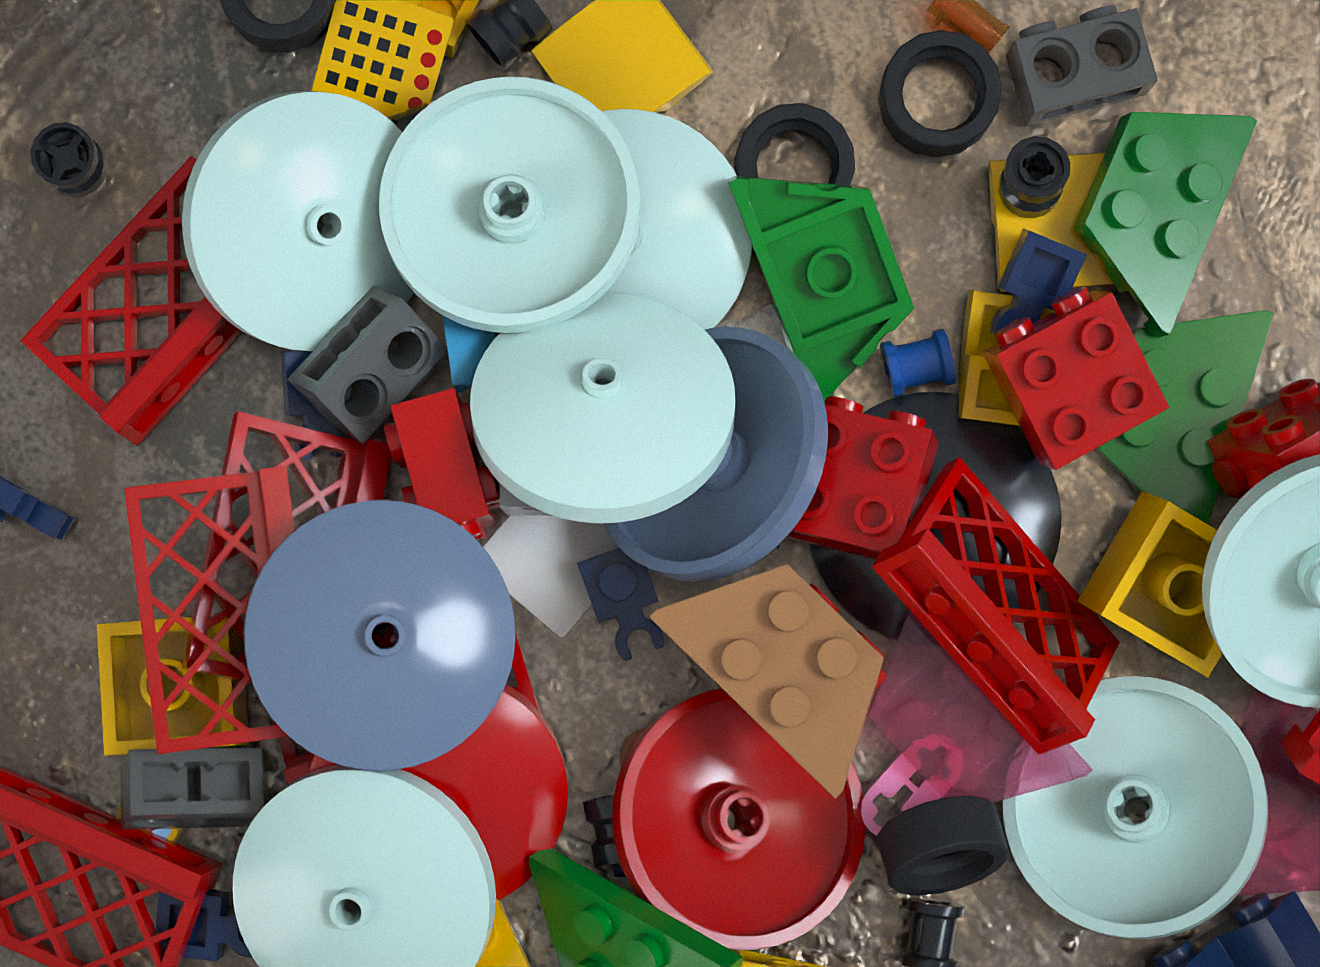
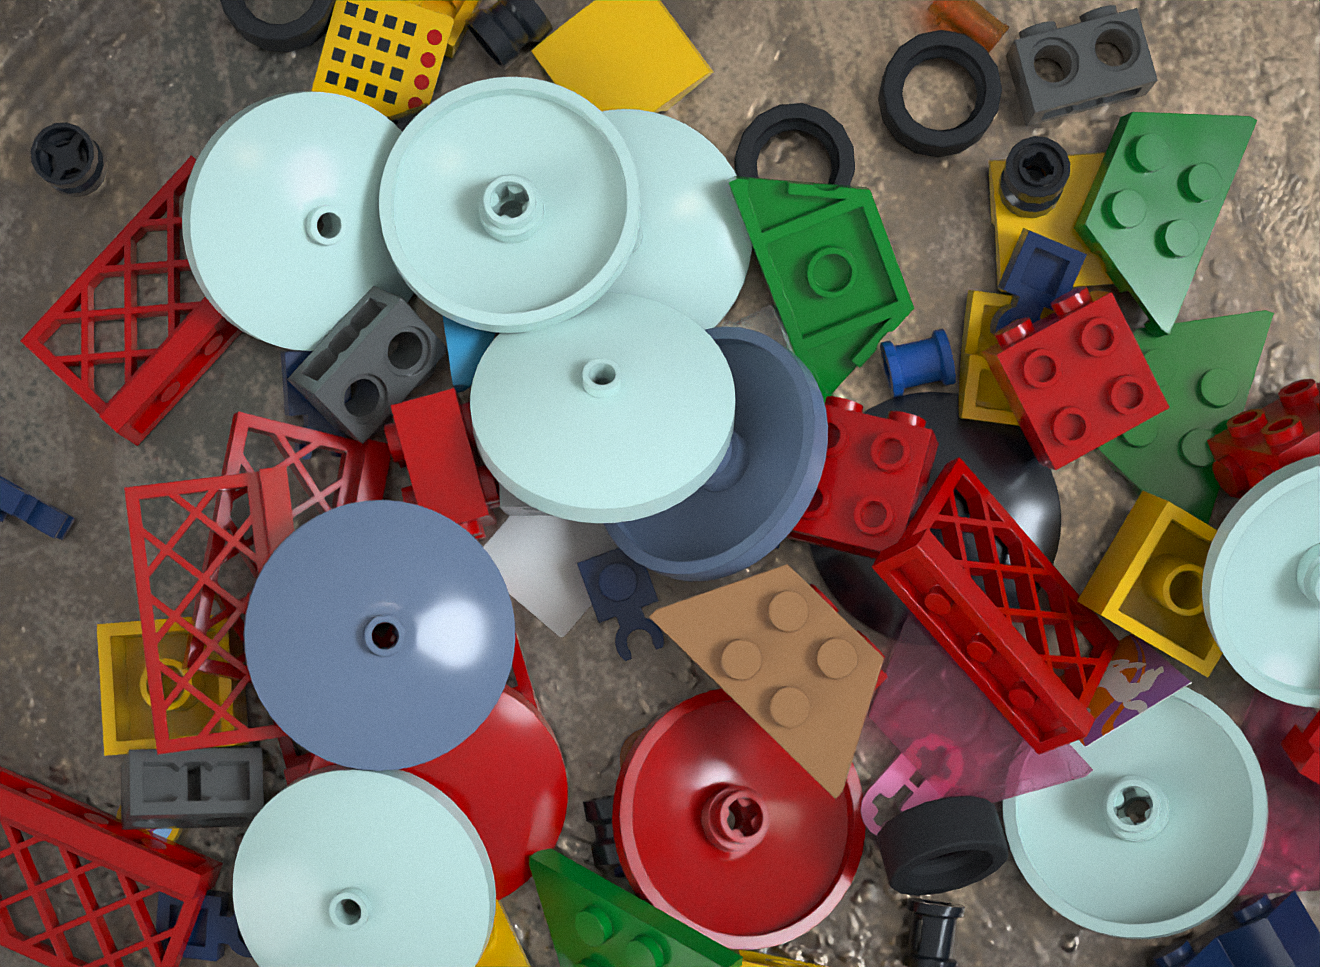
(1131, 685): none -> sticker

